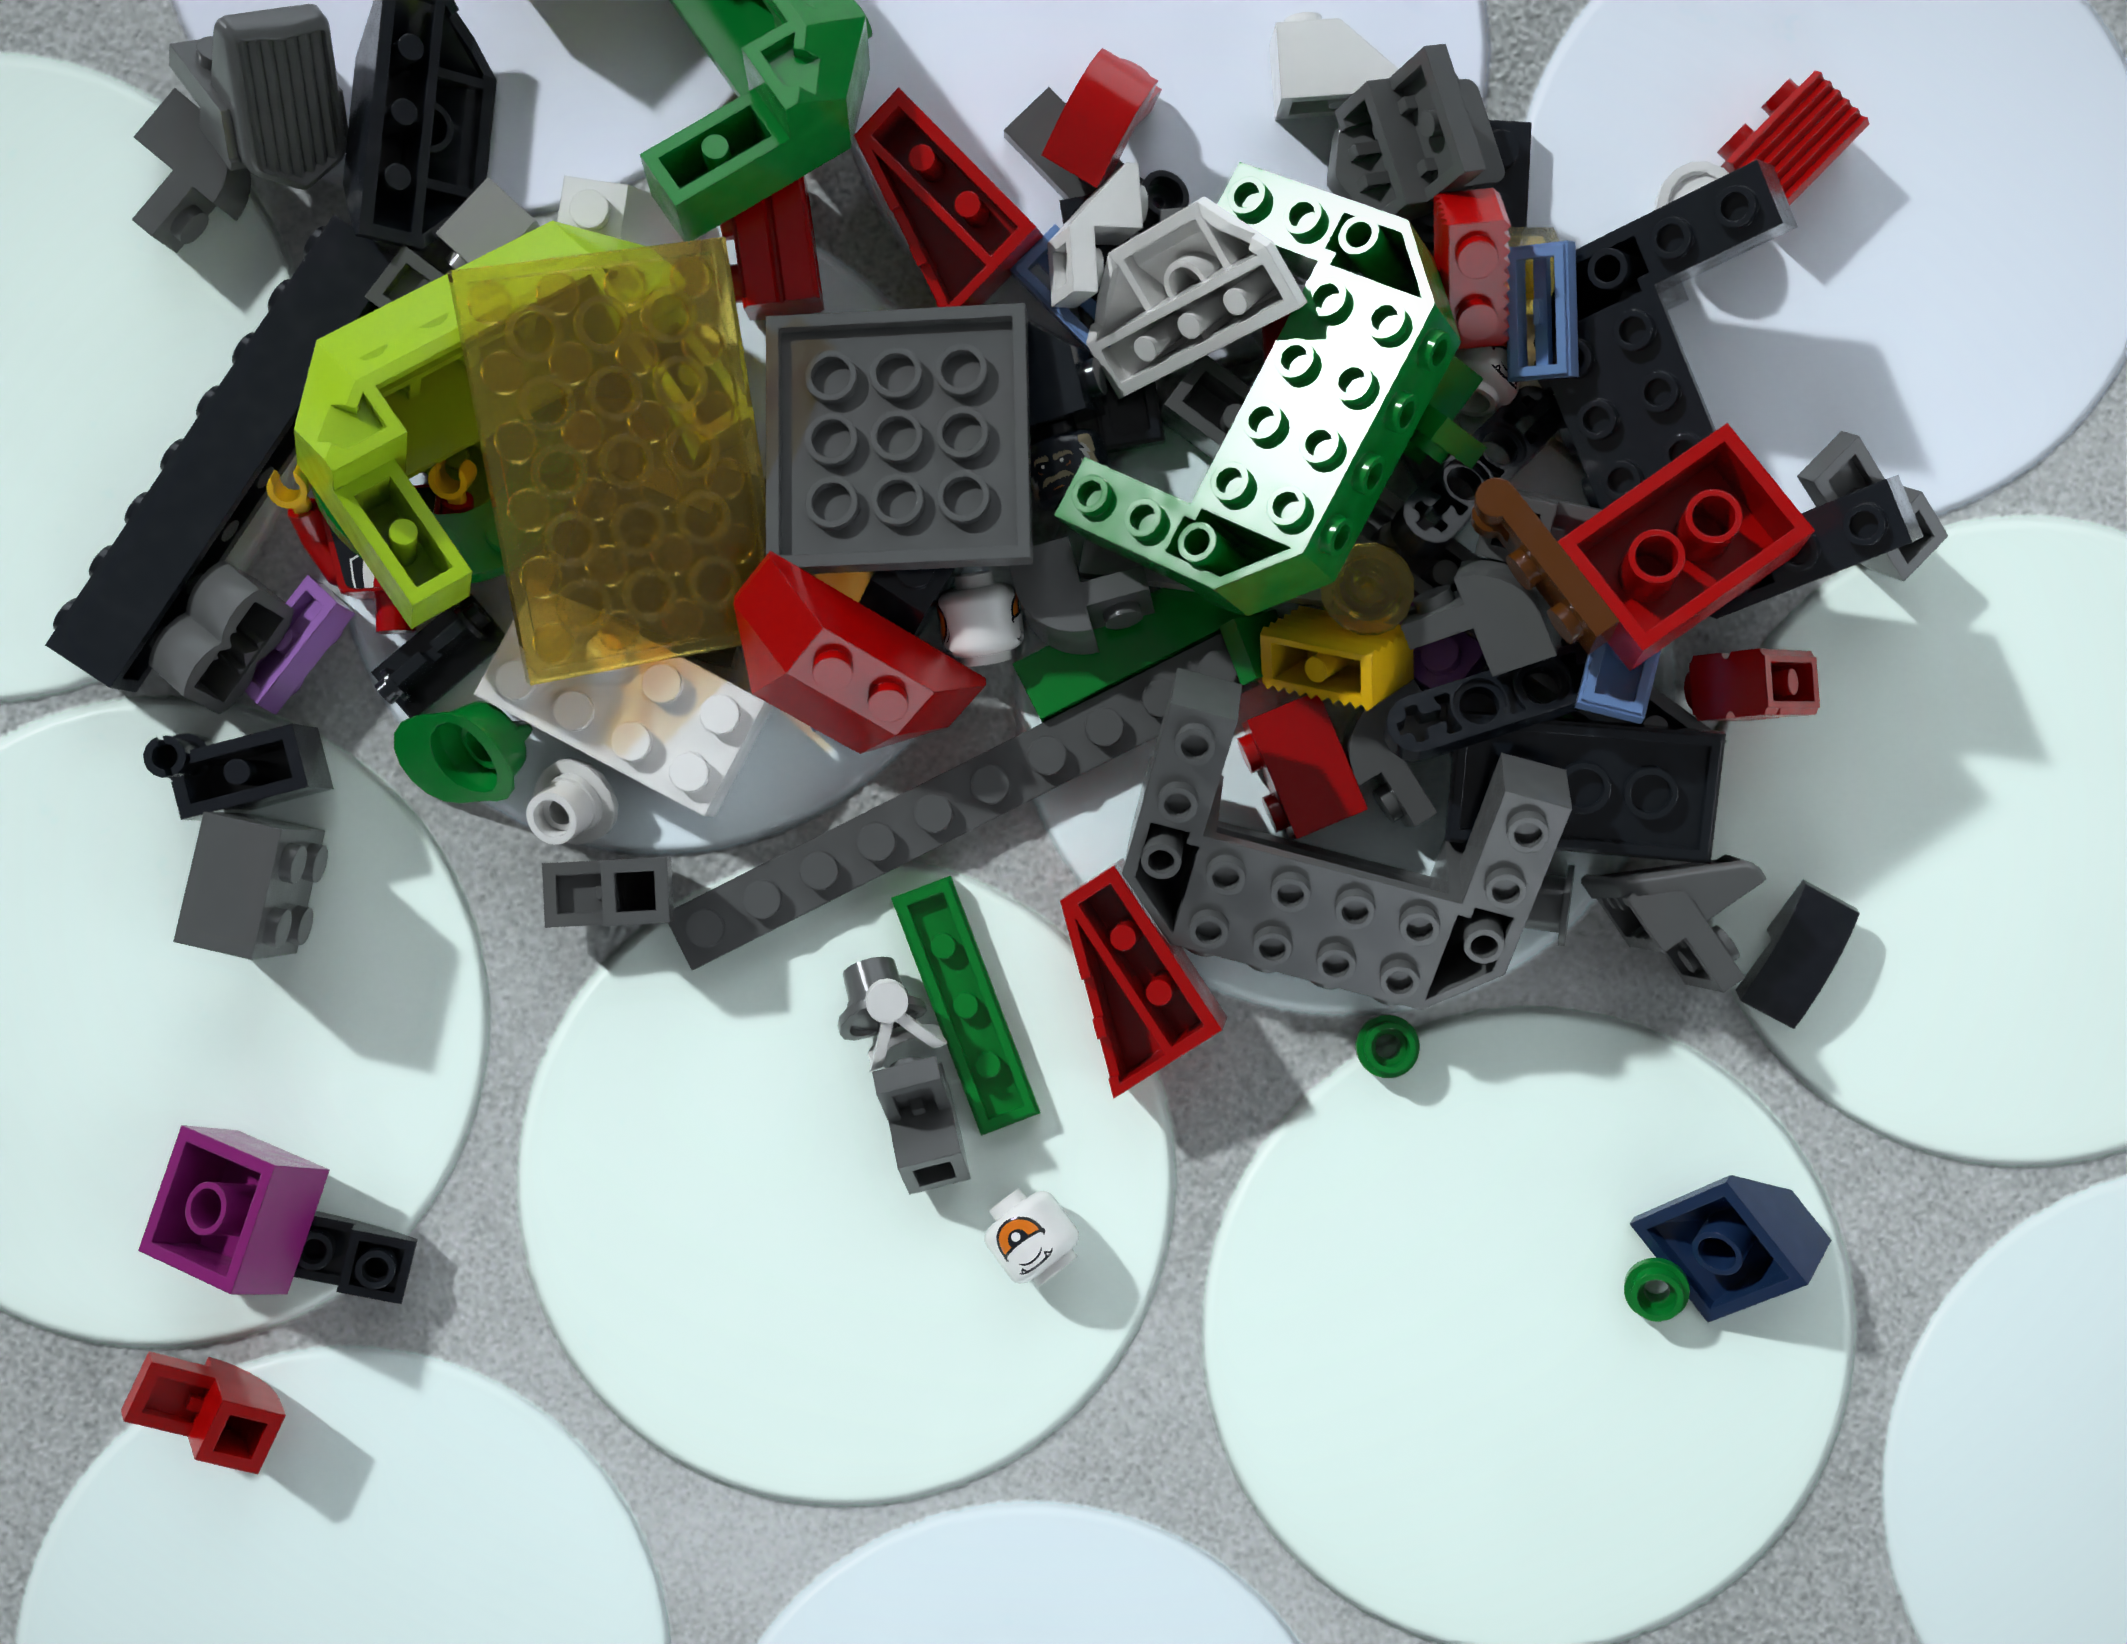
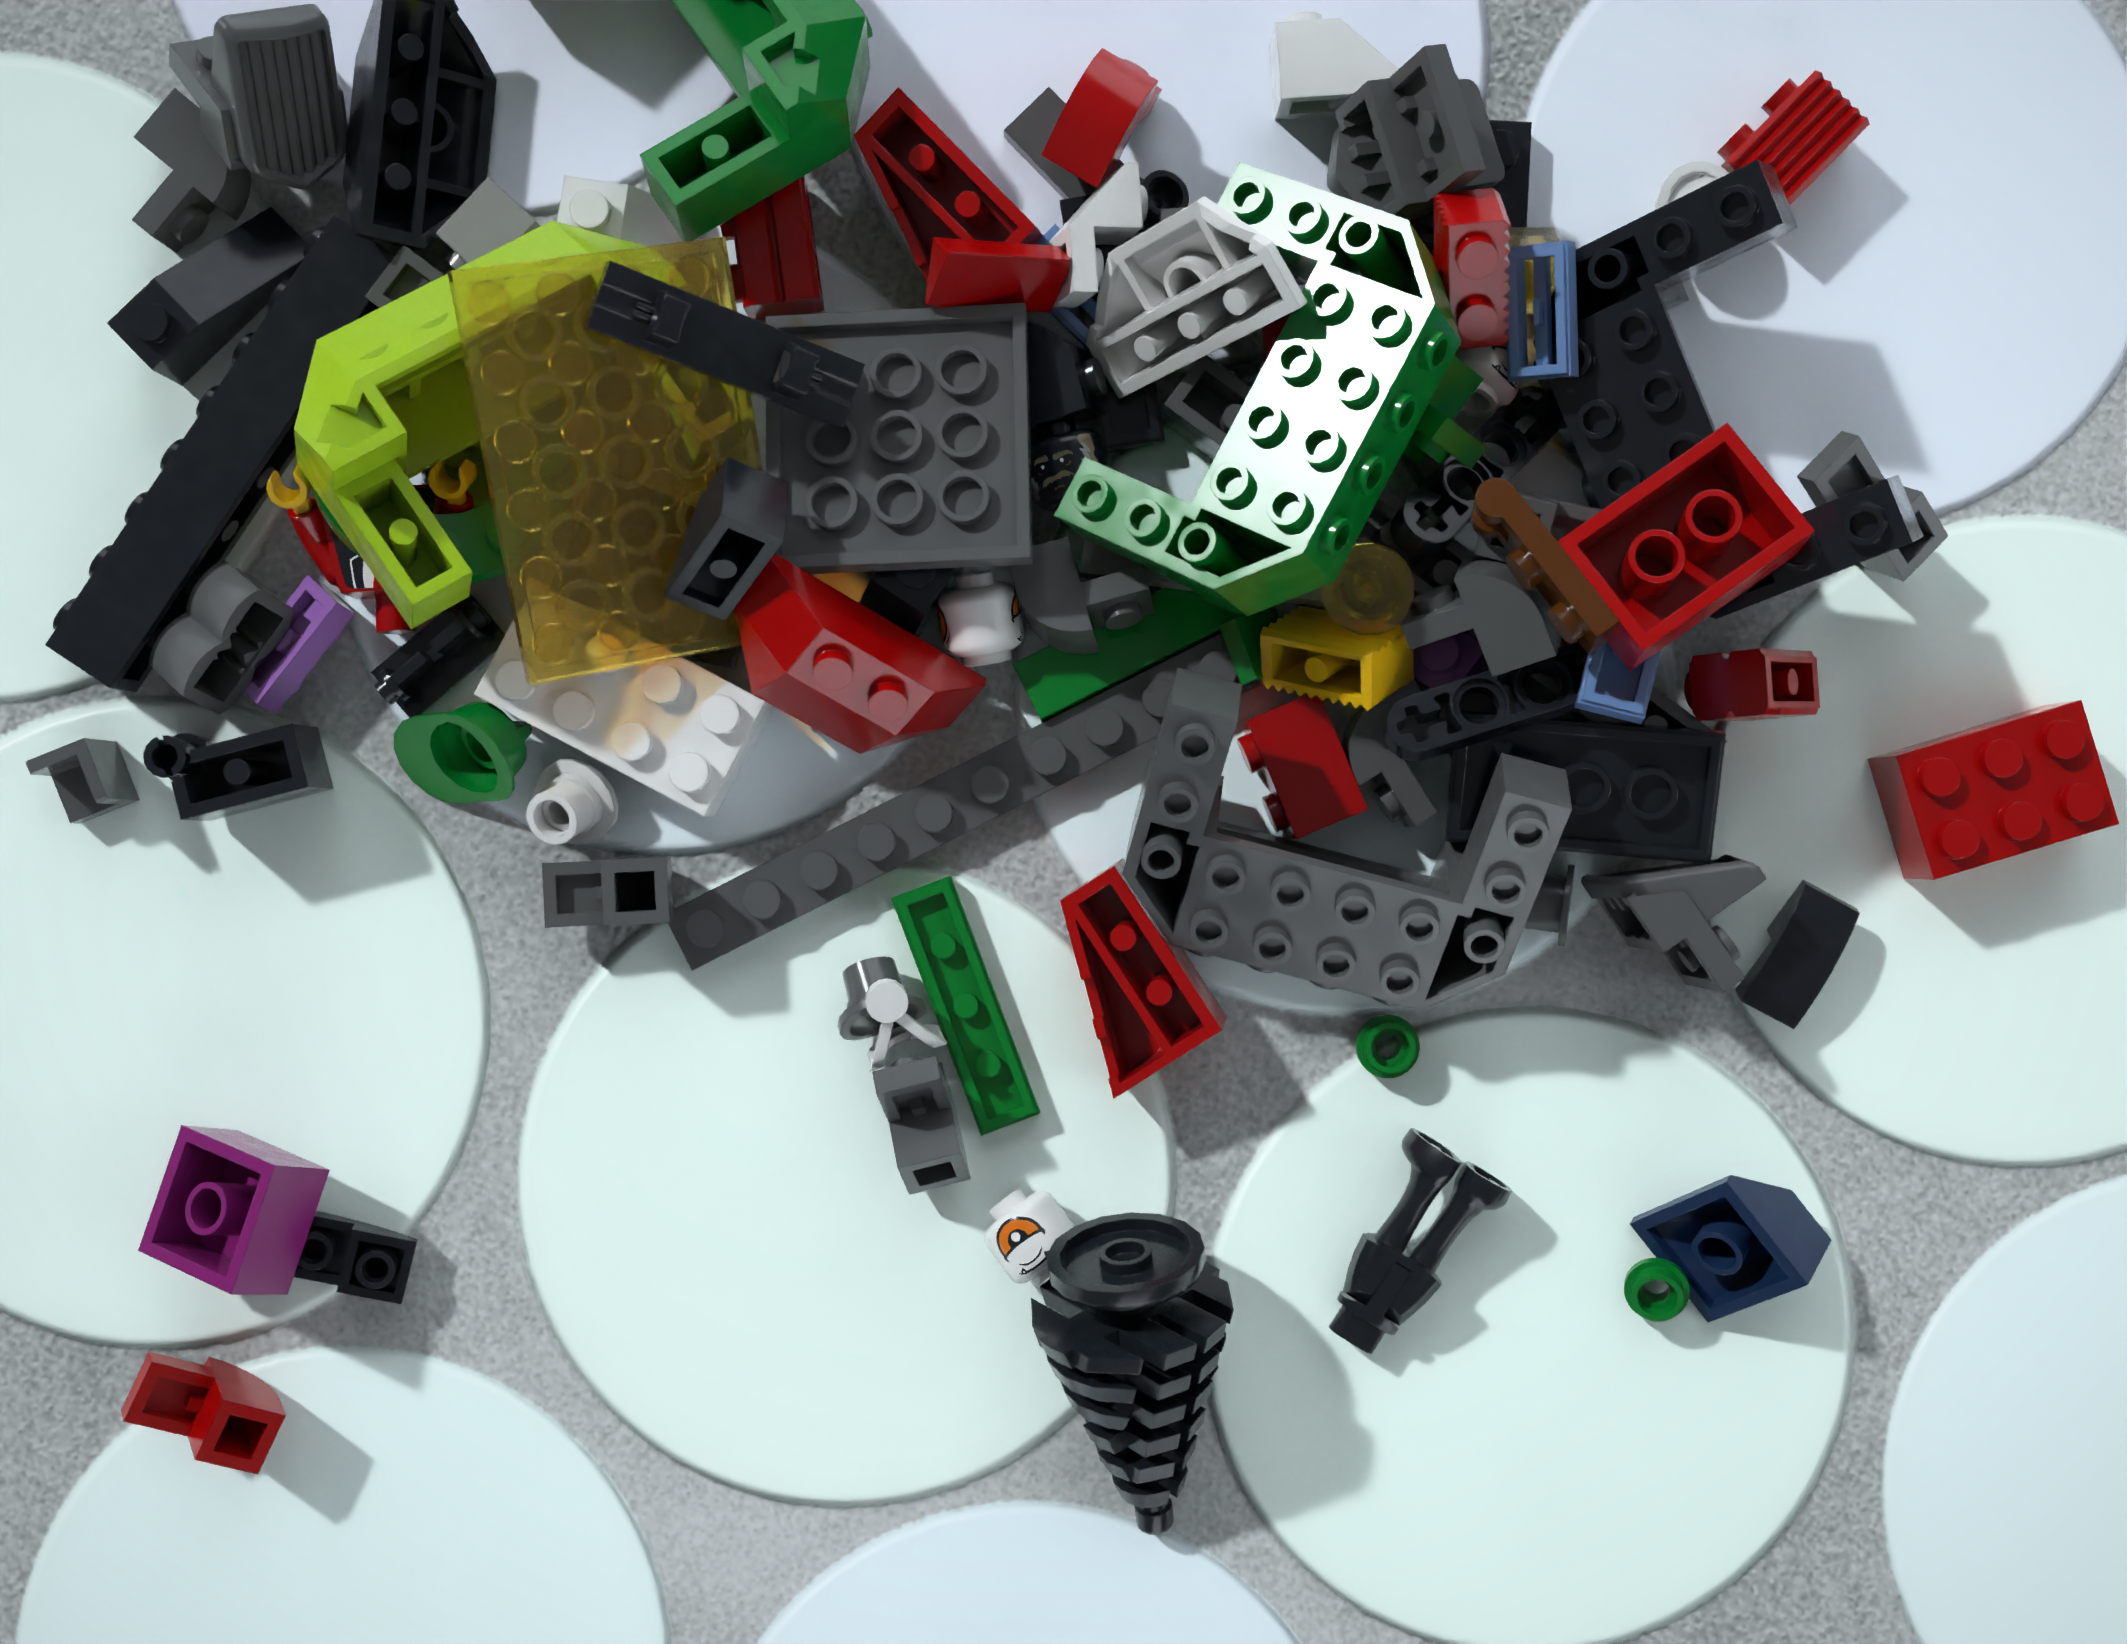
(87, 777): none -> dark grey panel
(209, 296): none -> black slope
(251, 885): dark grey brick -> none
(722, 344): none -> black hinge
(729, 539): none -> black slope
(995, 273): none -> red slope
(1136, 1347): none -> black plant
(1386, 1277): none -> black piece
(1993, 791): none -> red brick

